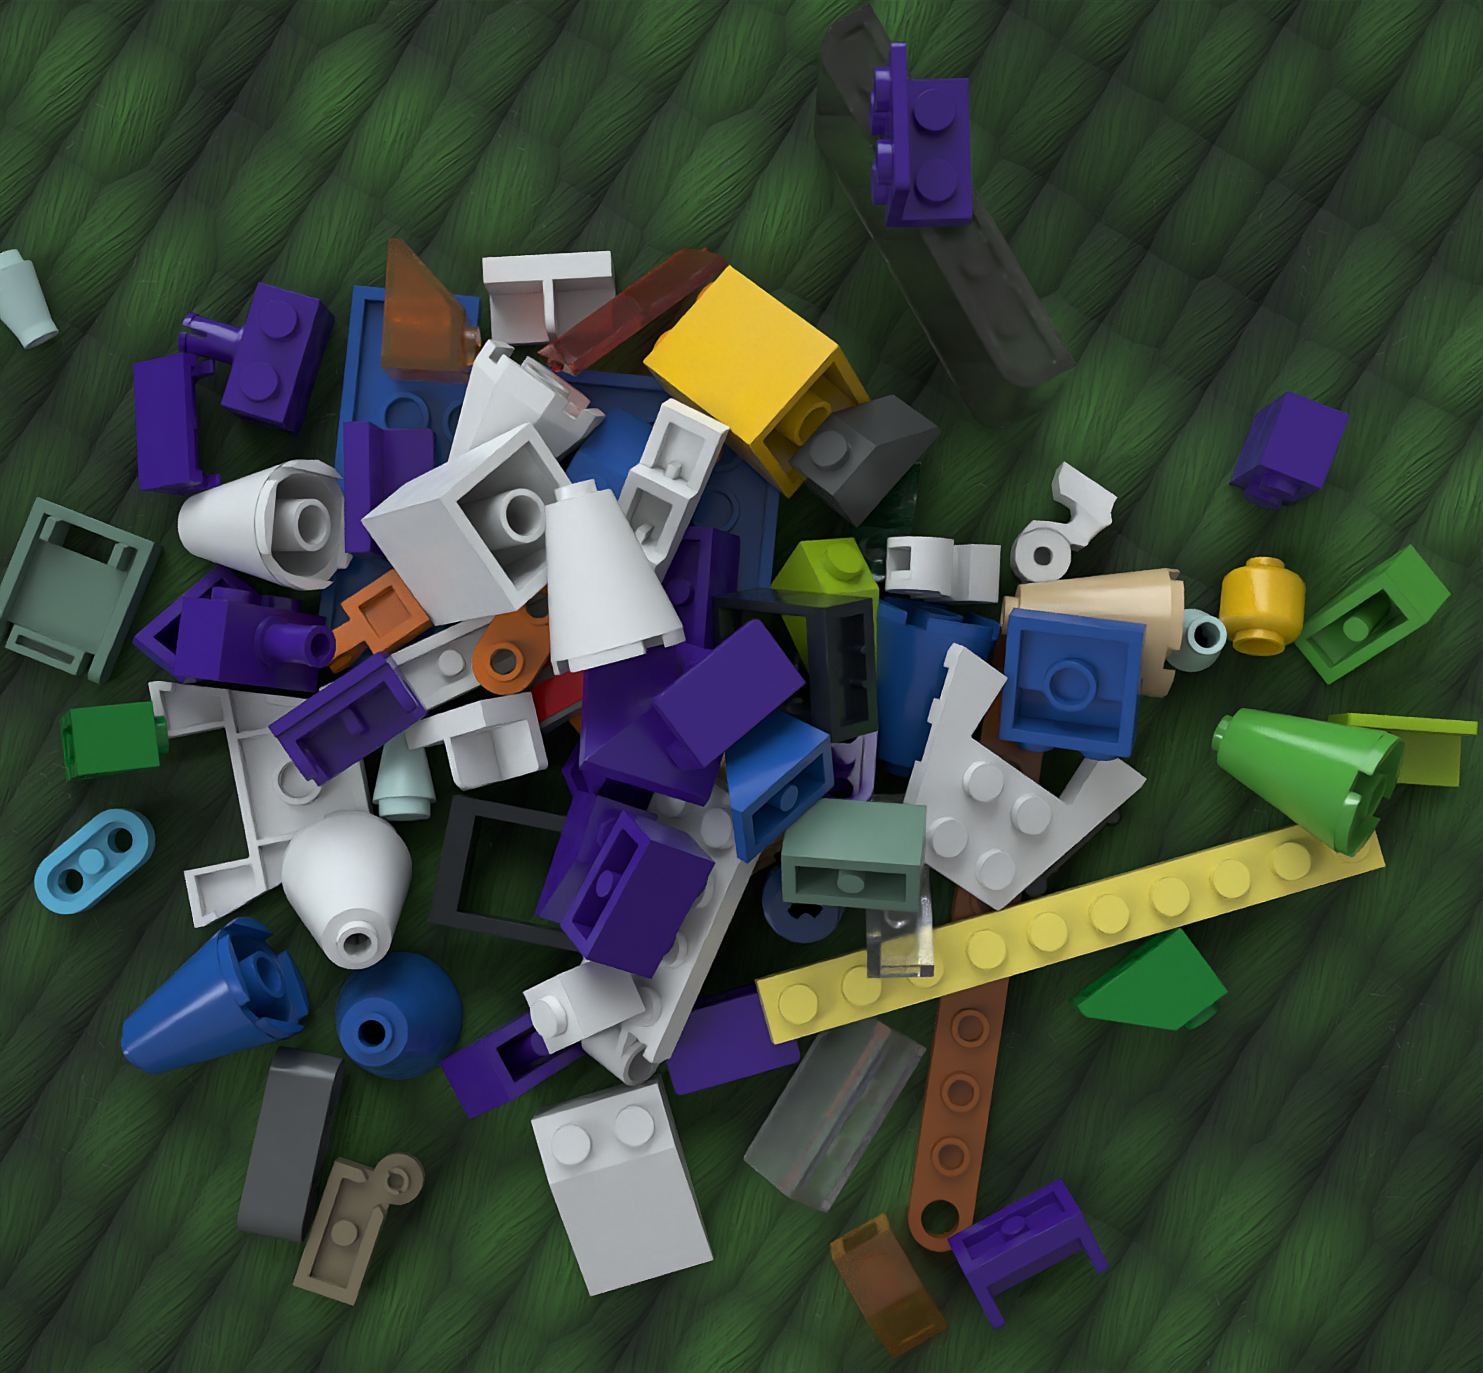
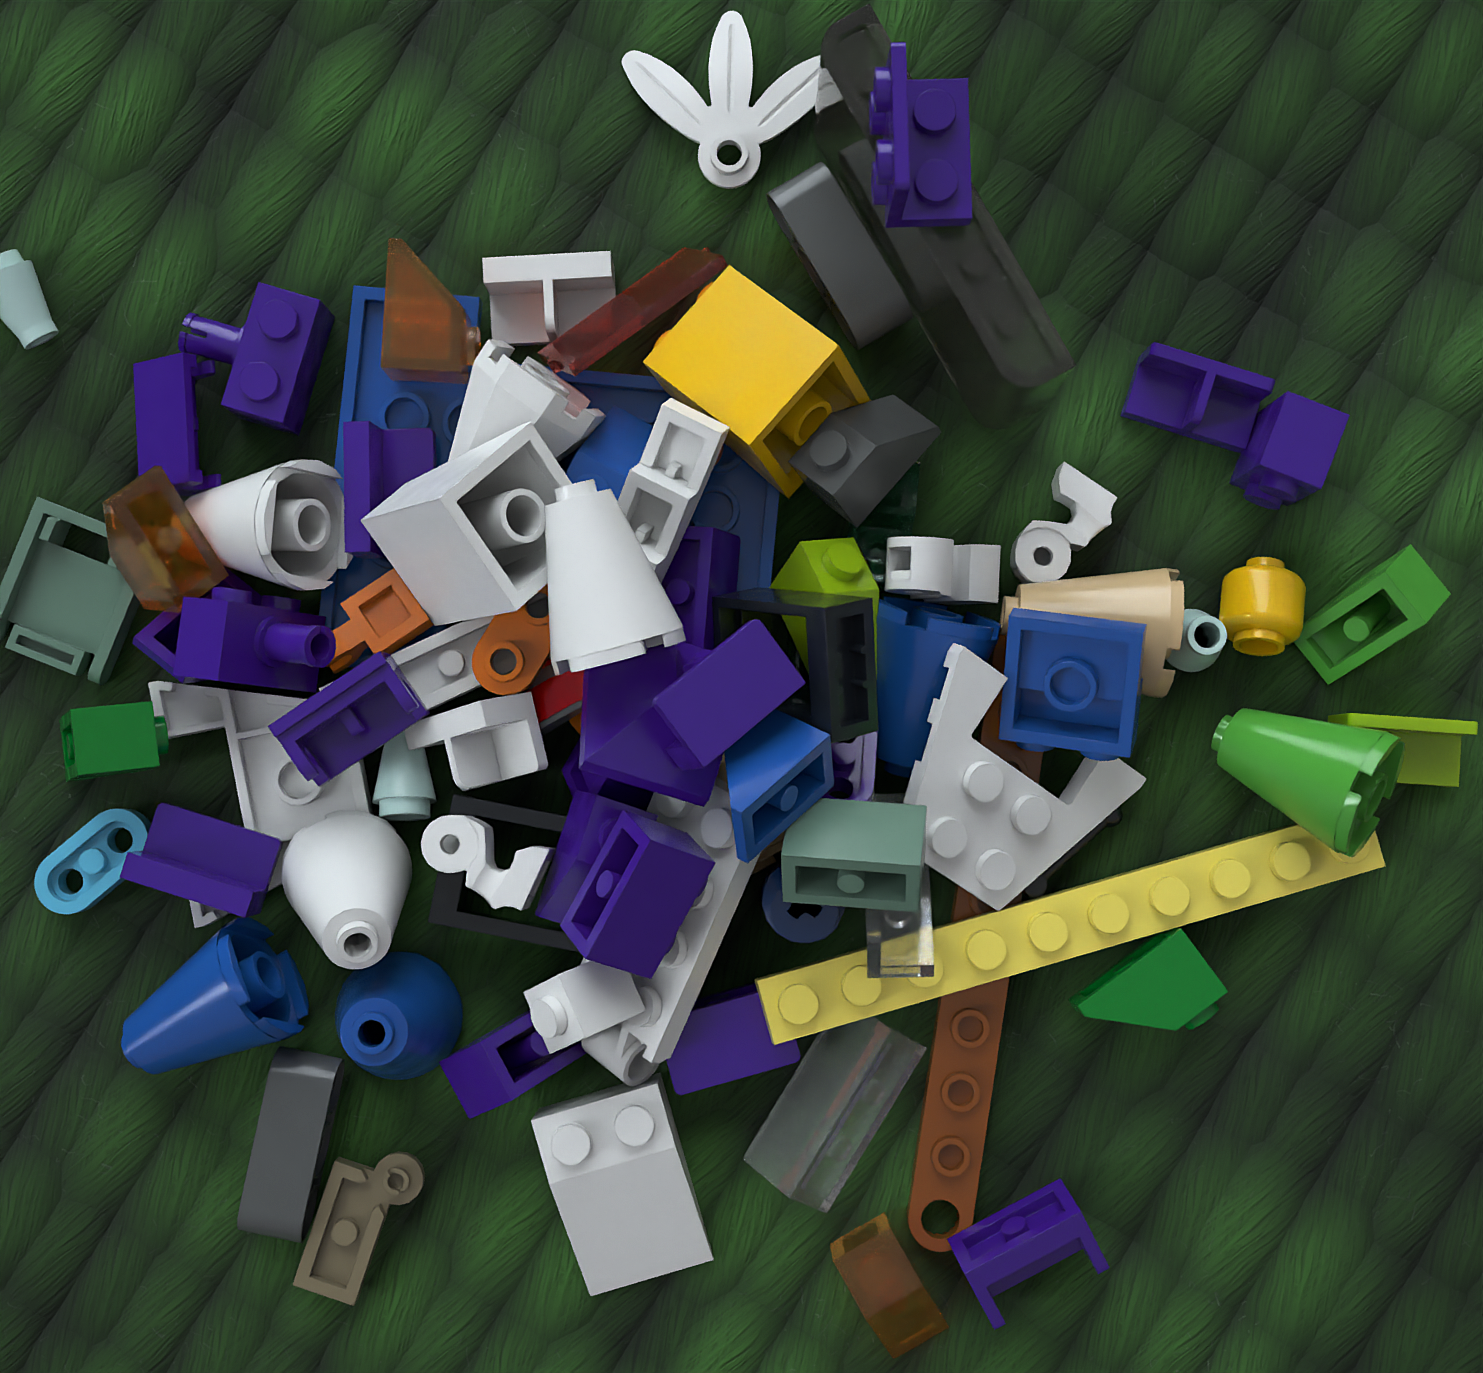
(159, 544): none -> clear orange slope
(205, 860): none -> dark purple panel
(467, 845): none -> white leg
(729, 116): none -> white plant
(839, 255): none -> dark grey beam
(1195, 396): none -> dark purple panel

